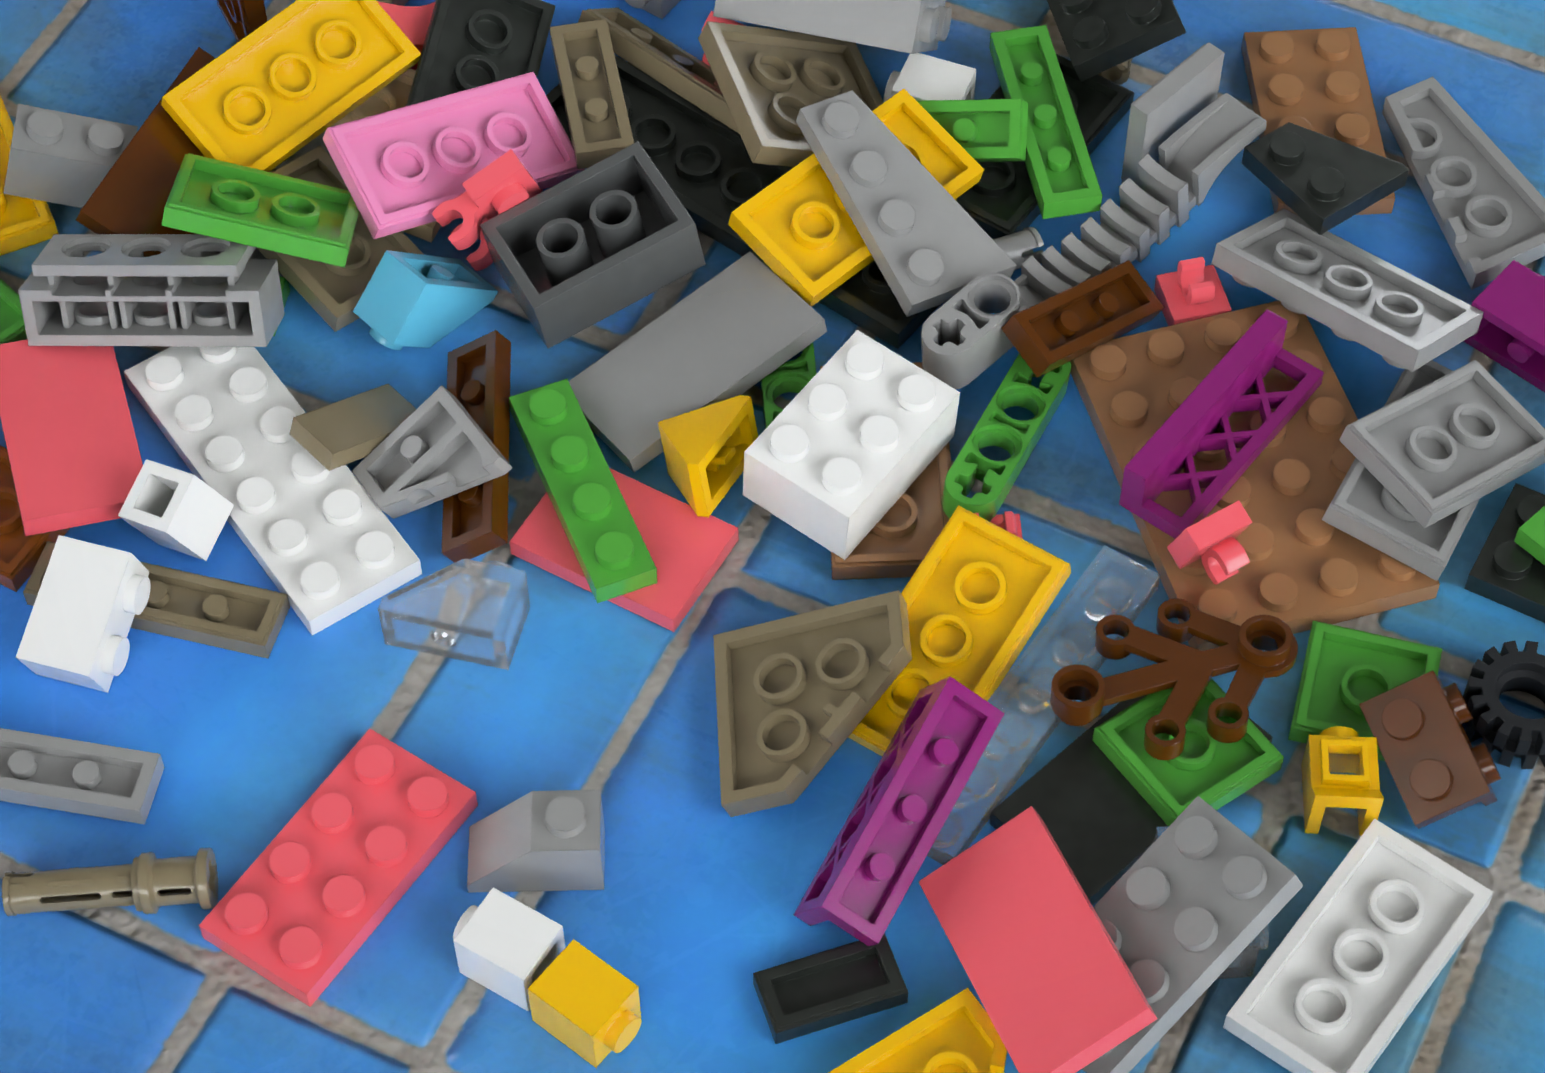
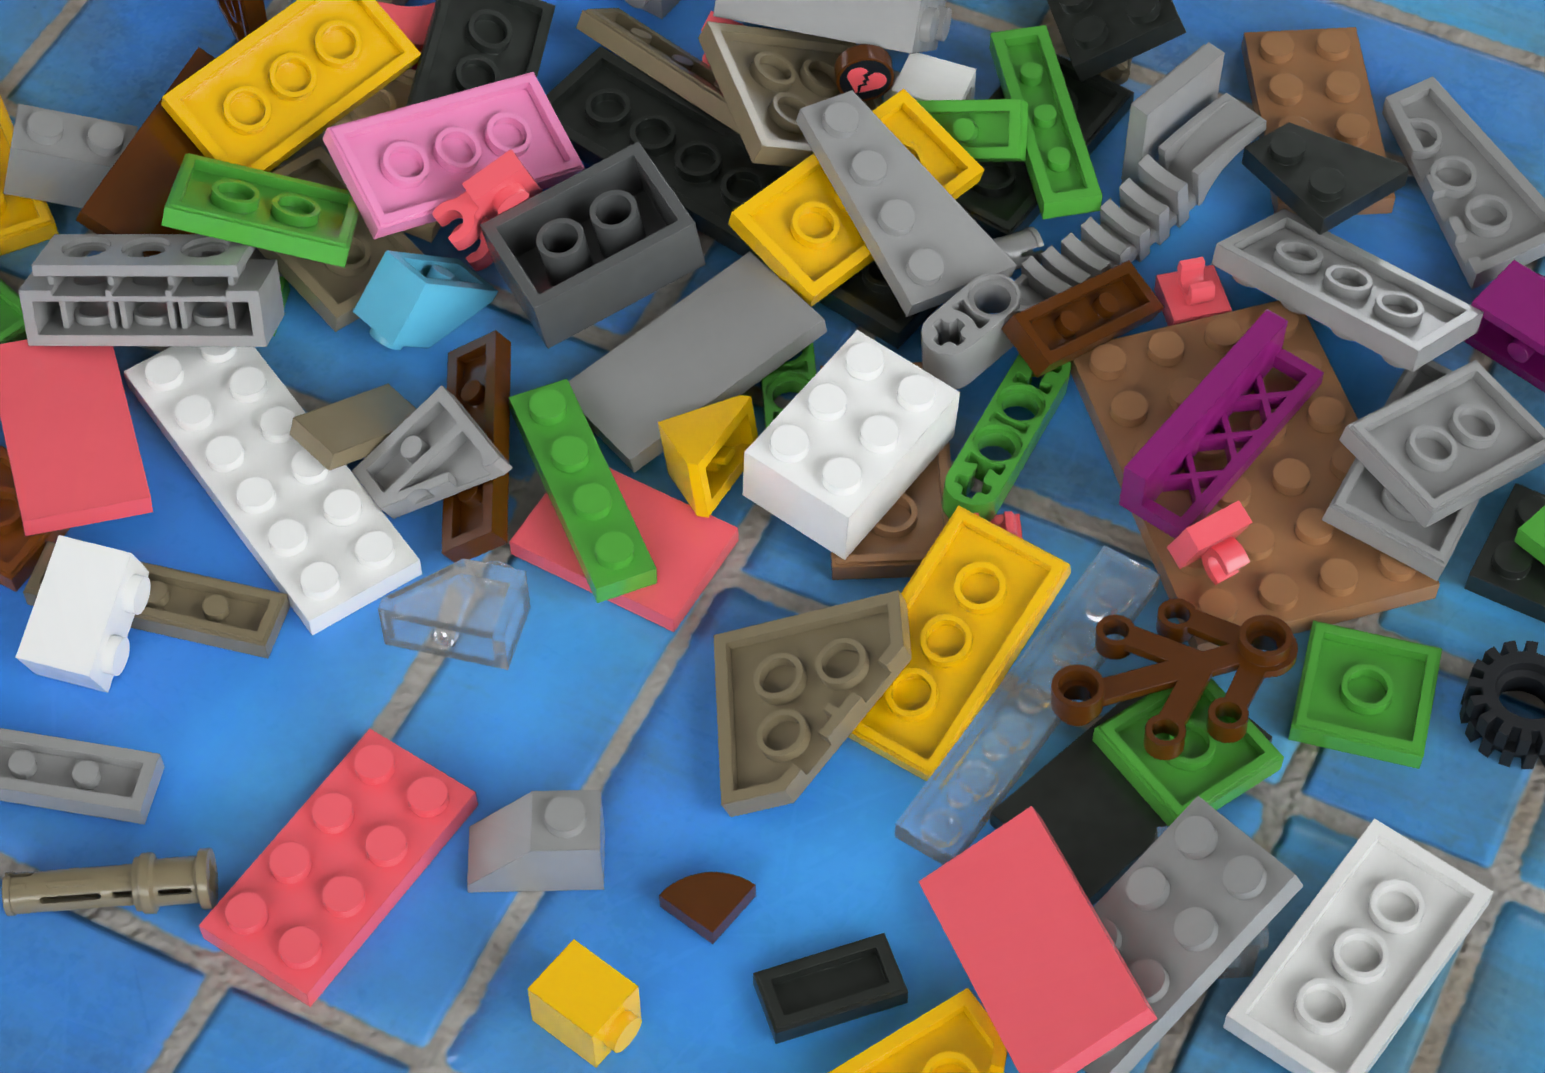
(176, 509): white brick -> none
(506, 945): white brick -> none
(591, 91): dark tan plate -> none
(708, 901): none -> reddish brown tile
(864, 70): none -> tile
(901, 811): magenta fence -> none
(1340, 773): yellow window -> none
(1429, 750): reddish brown bracket -> none

